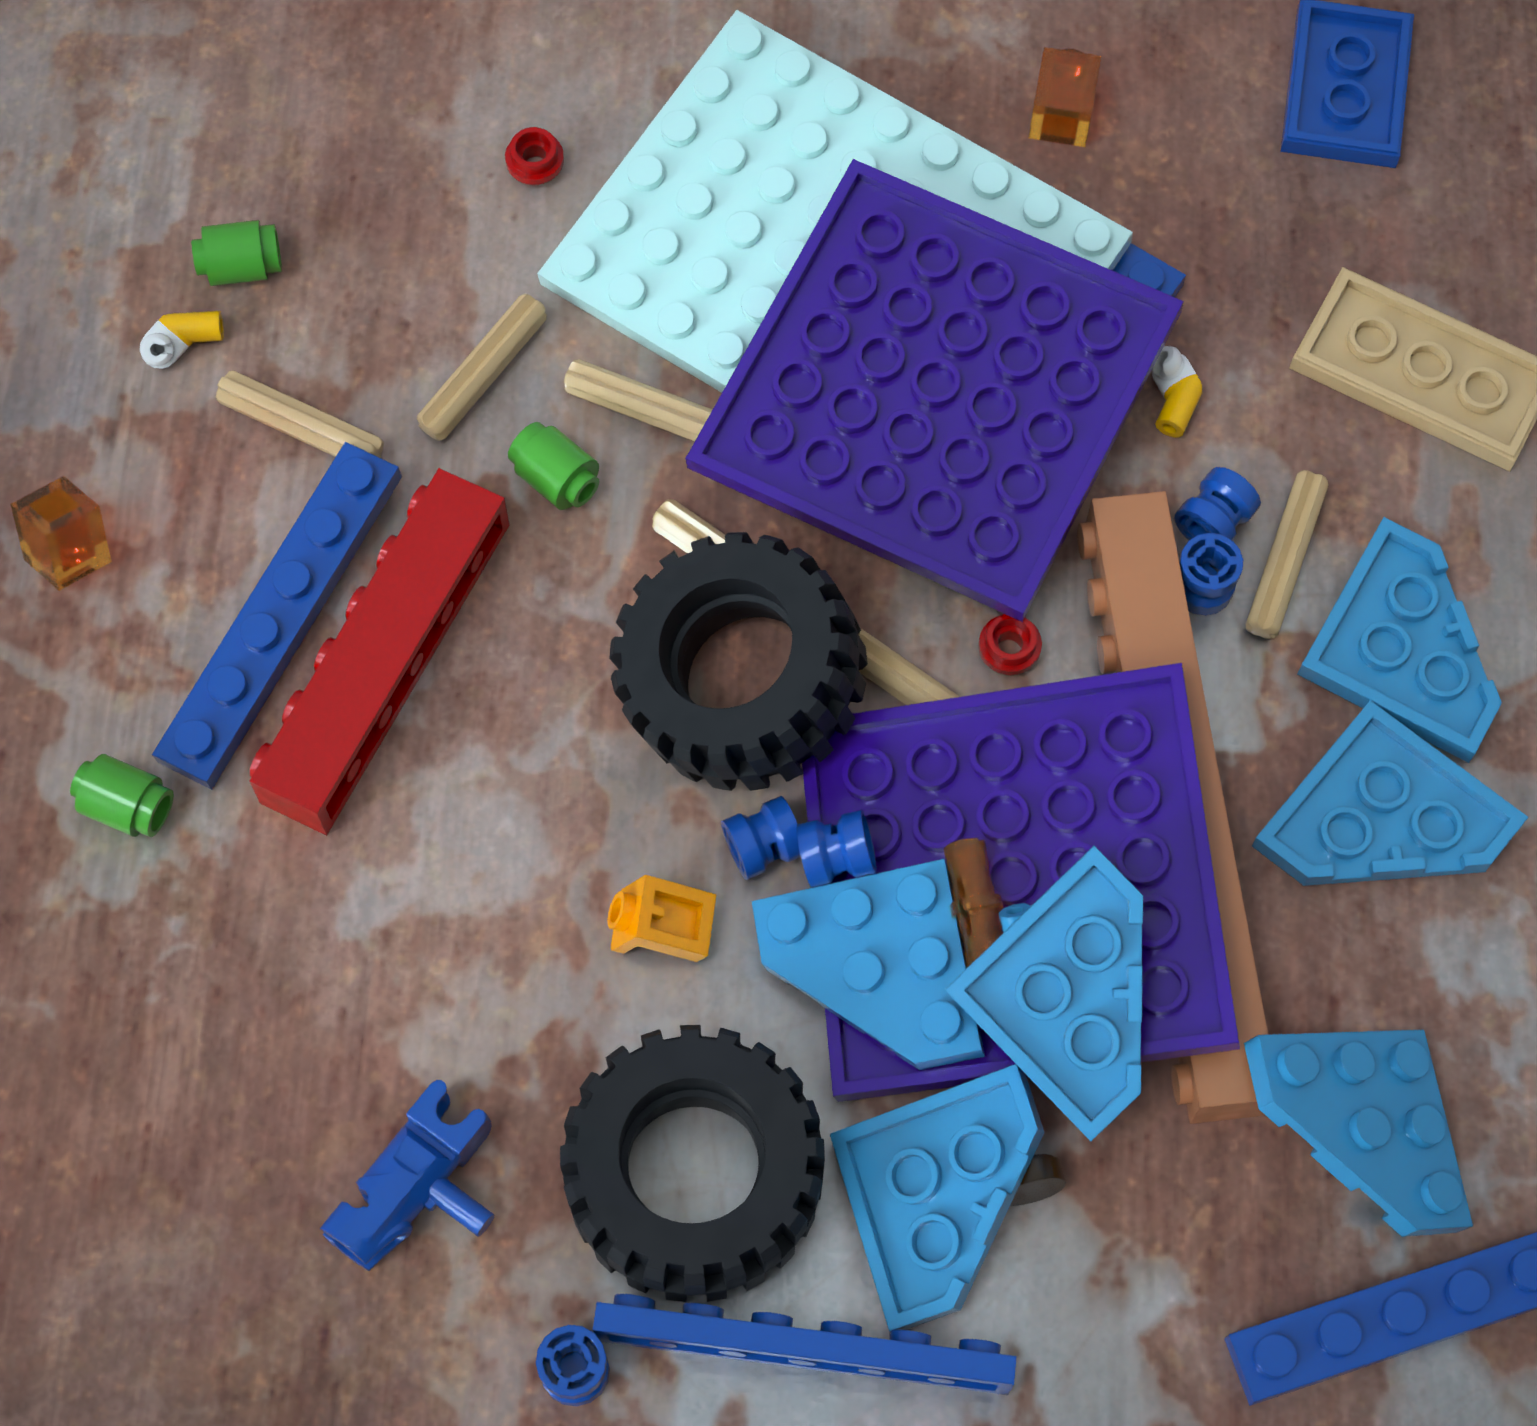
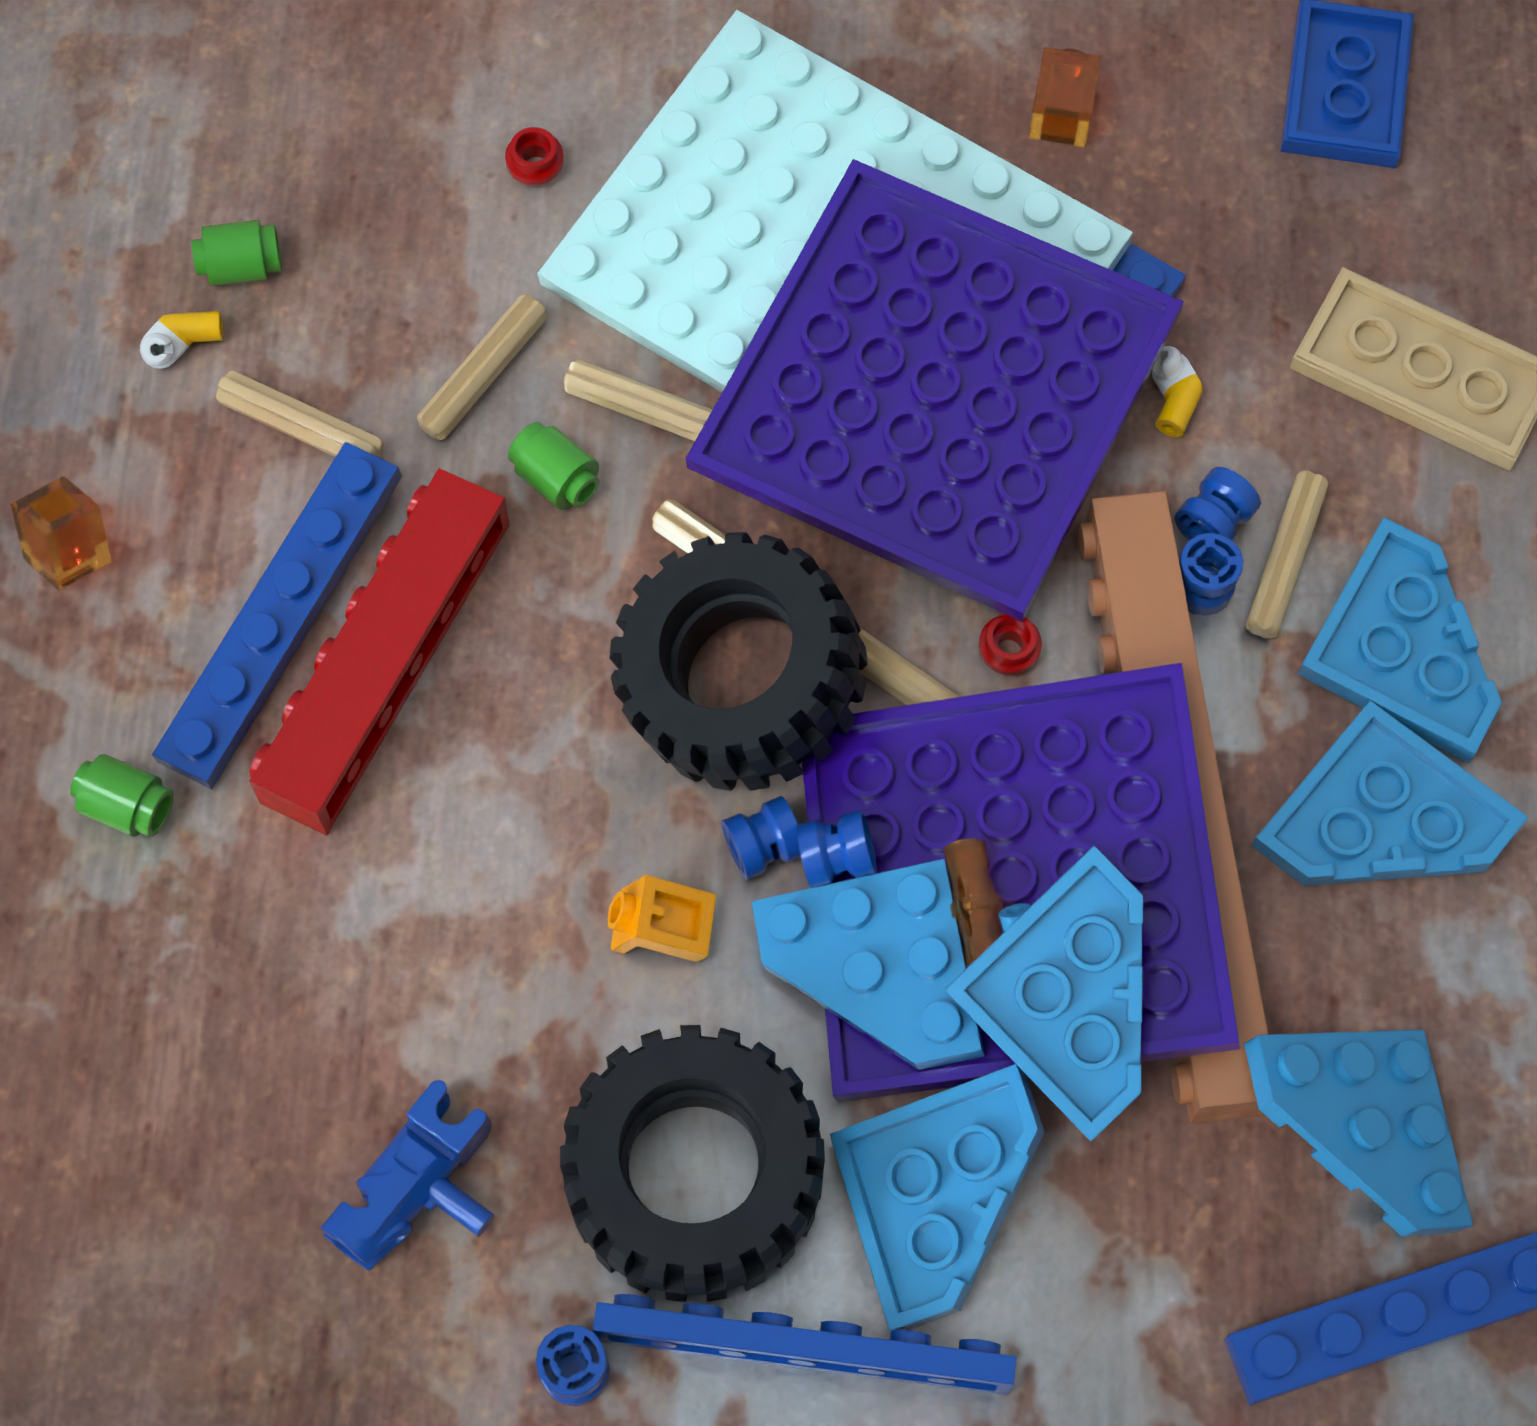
(1040, 1181): dark brown tile -> none

